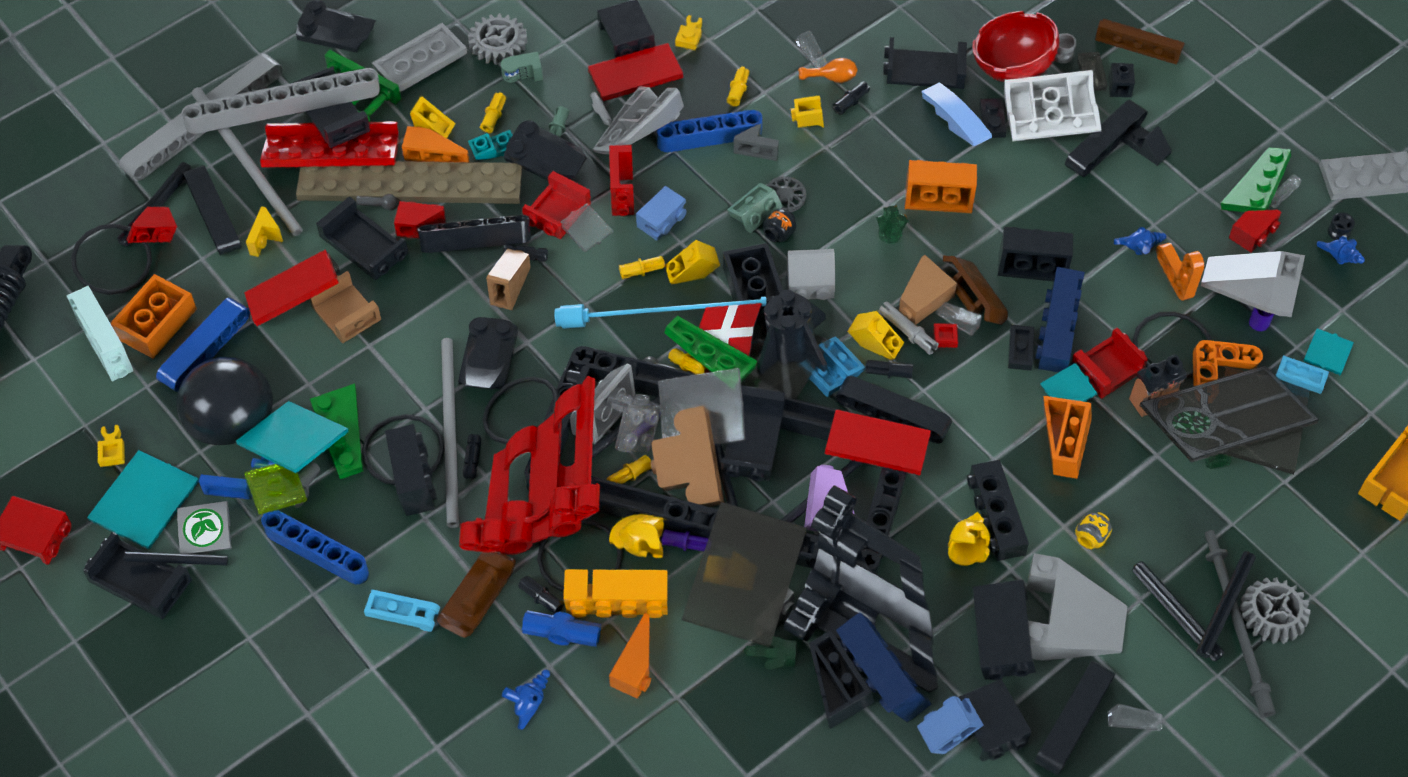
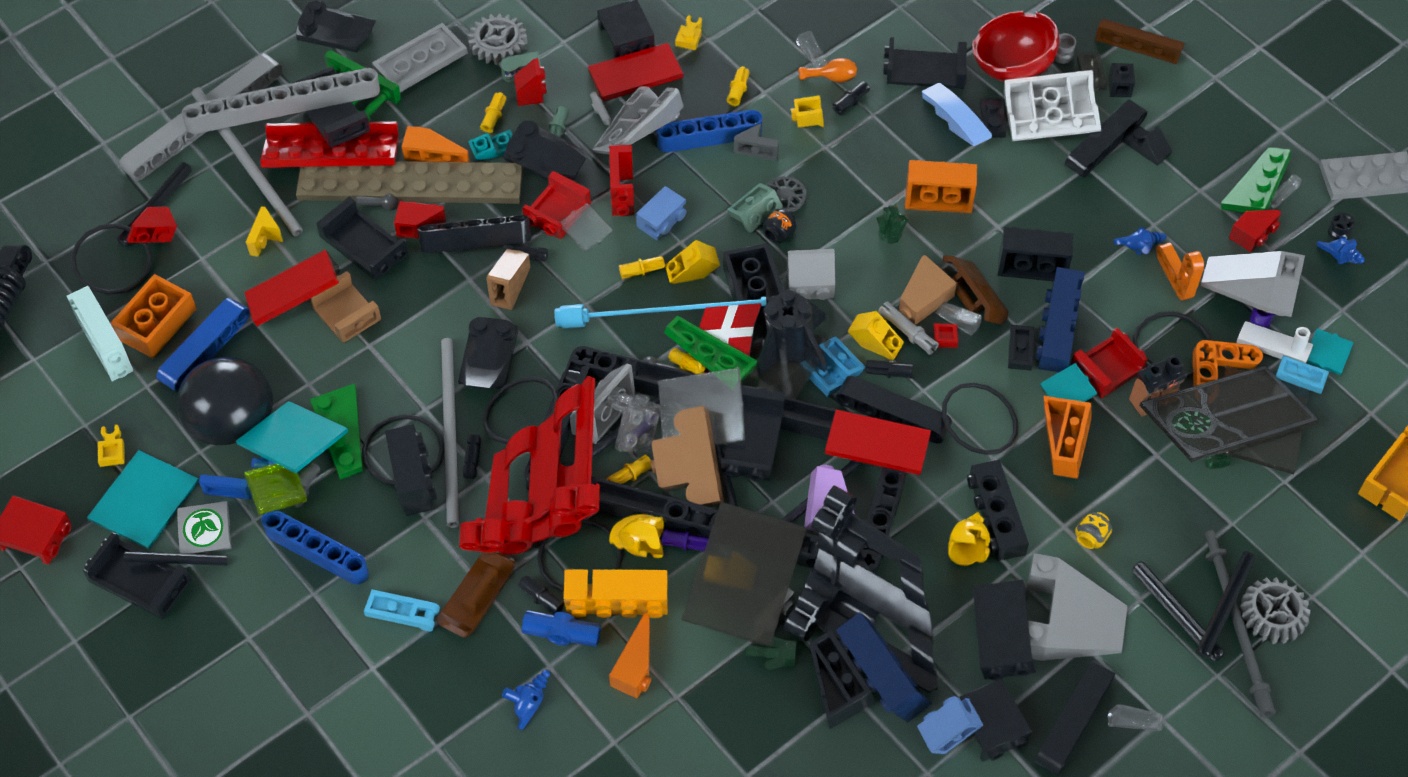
(212, 210): black beam -> none
(428, 116): yellow slope -> none
(529, 84): none -> red slope
(964, 444): none -> black piece
(1276, 343): none -> white piece

